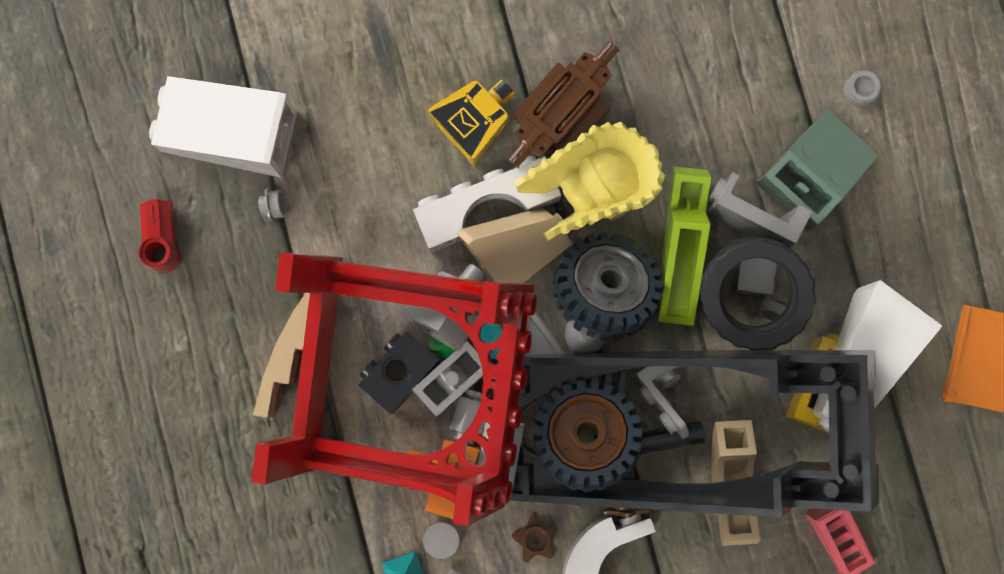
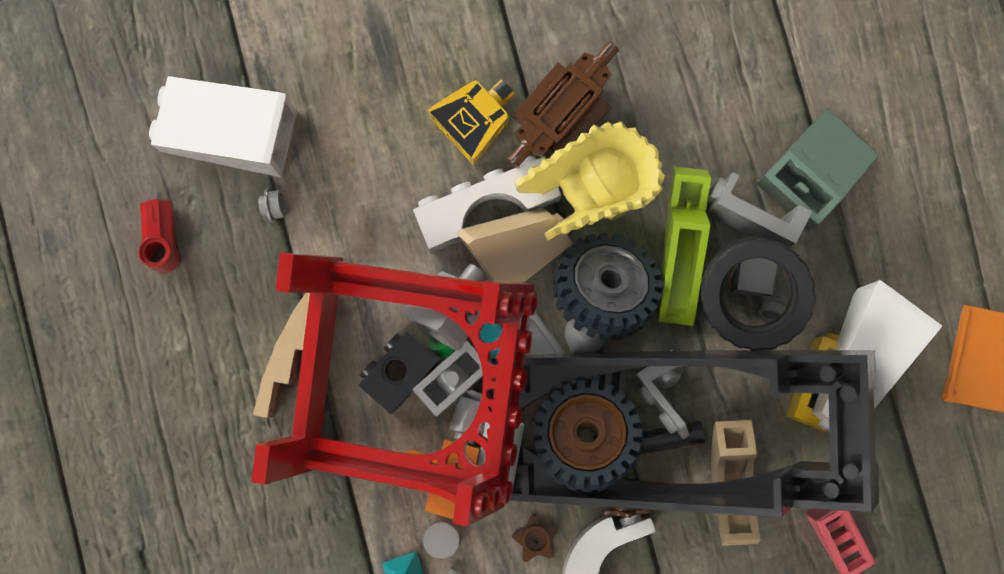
(862, 87): light grey tile -> none

